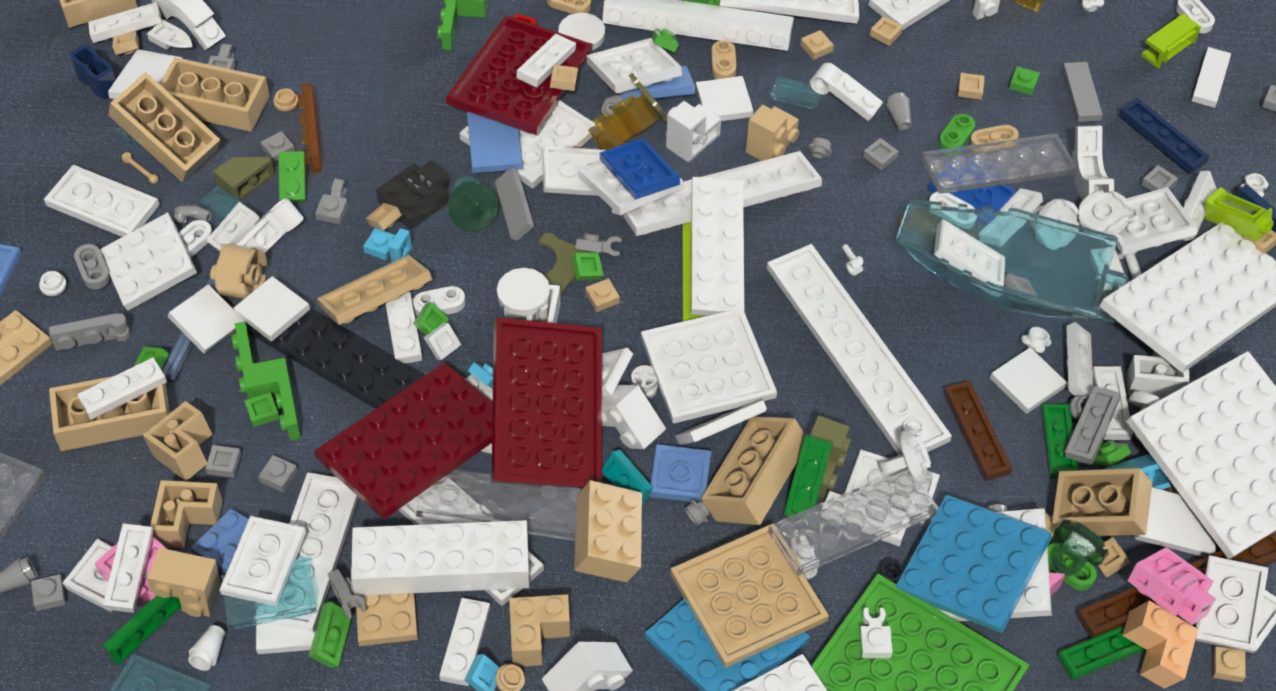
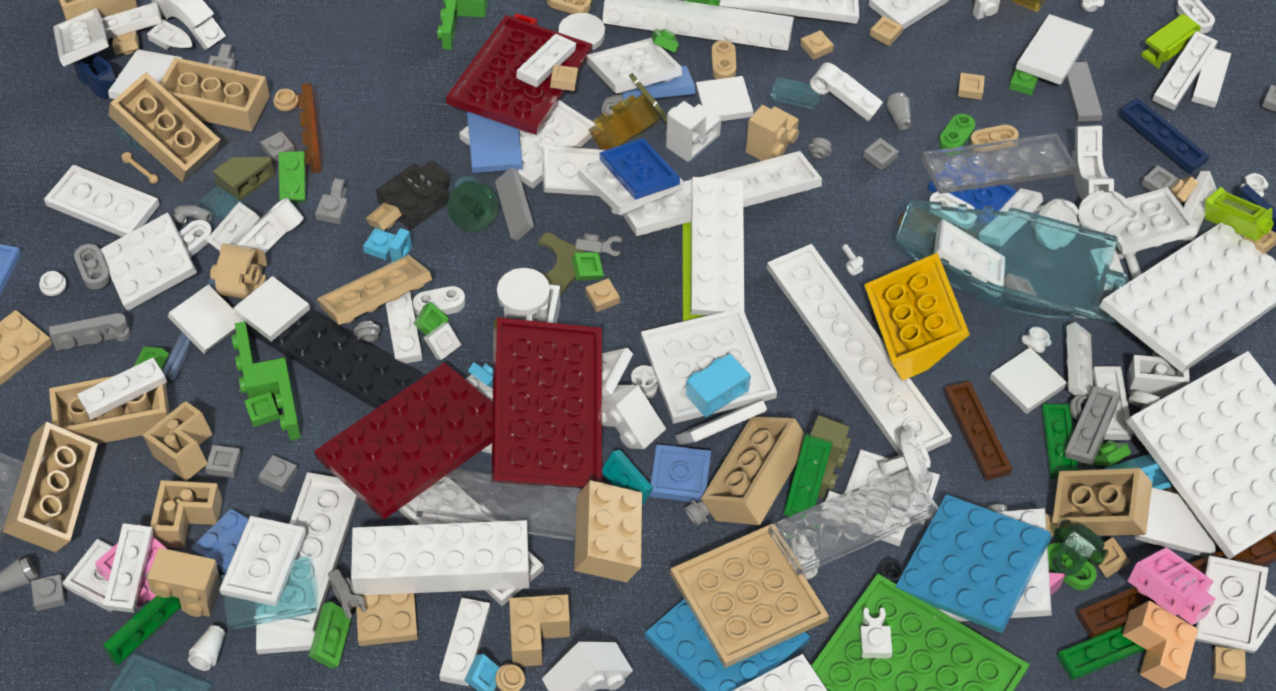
(50, 487): none -> tan brick
(80, 37): none -> white tile
(367, 331): none -> light grey plate
(717, 385): none -> medium azure brick
(917, 315): none -> yellow slope
(1054, 49): none -> white tile
(1183, 187): none -> tan plate
(1185, 70): none -> white plate

